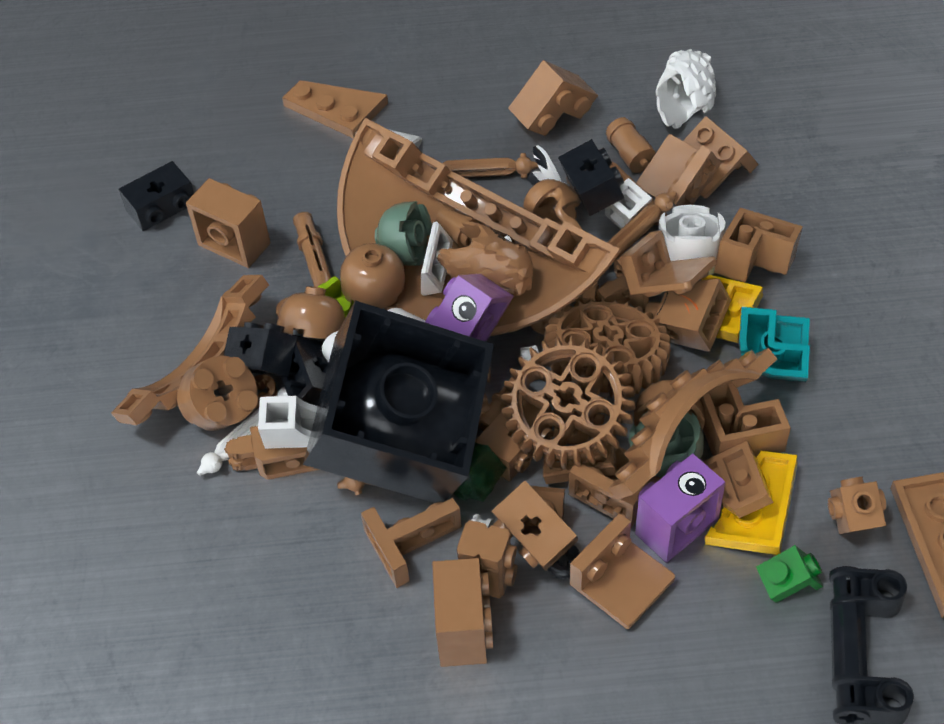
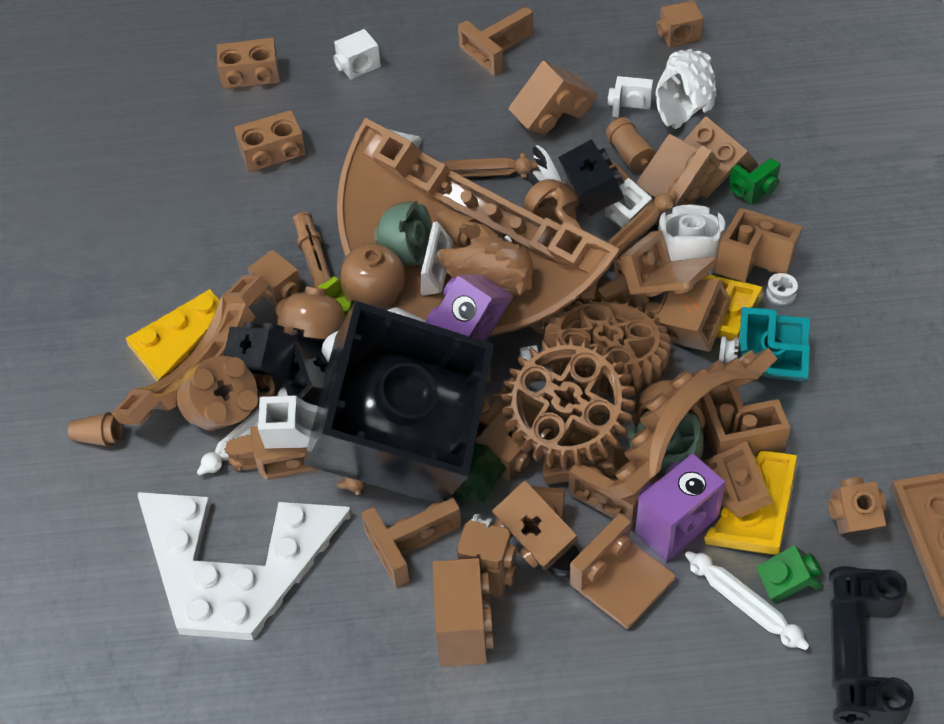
(96, 429): none -> medium nougat cone
(156, 195): black brick -> none
(173, 336): none -> yellow wing
(228, 222): medium nougat brick -> none
(232, 597): none -> white wing
(247, 63): none -> medium nougat brick
(270, 140): none -> medium nougat brick
(279, 274): none -> medium nougat brick
(334, 105): medium nougat wing -> none
(357, 54): none -> white brick
(489, 44): none -> medium nougat bracket
(630, 93): none -> white bracket
(680, 23): none -> medium nougat brick
(727, 349): none -> white bush
(747, 600): none -> white wheel
(754, 184): none -> green bracket
(781, 298): none -> white bush

